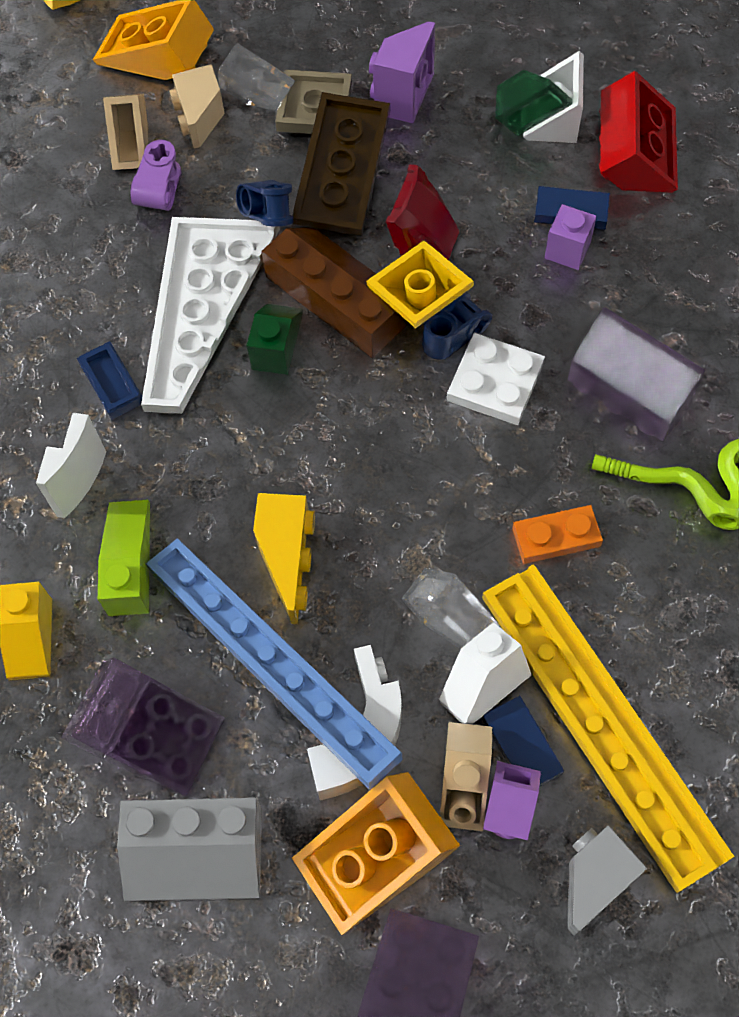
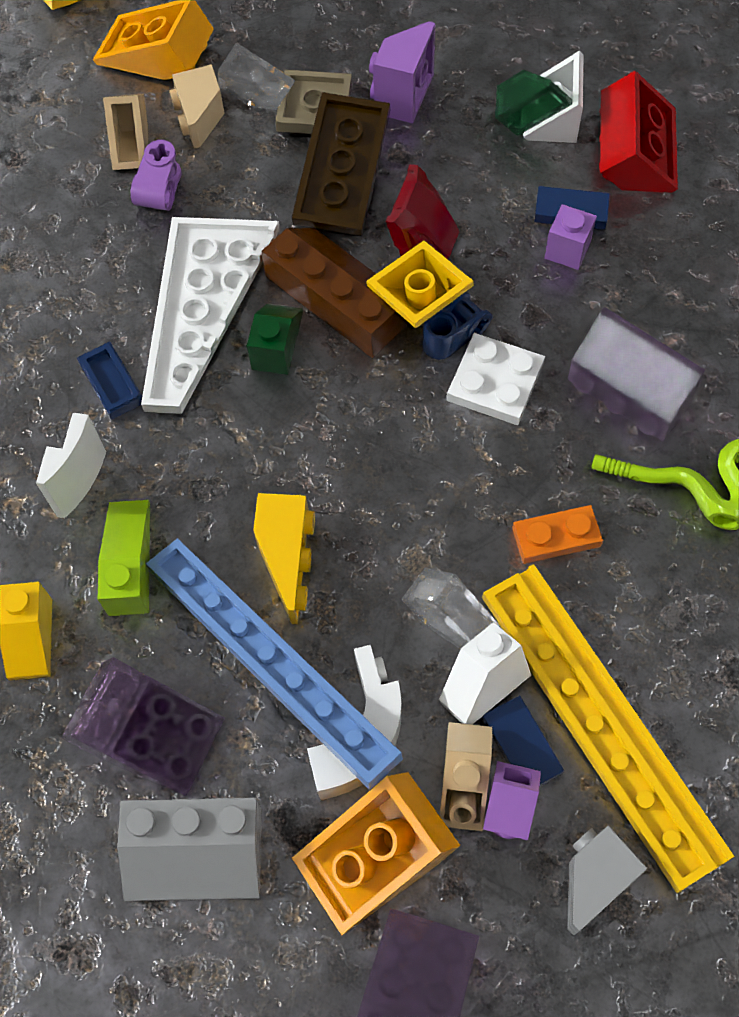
(265, 202): dark blue piece -> none

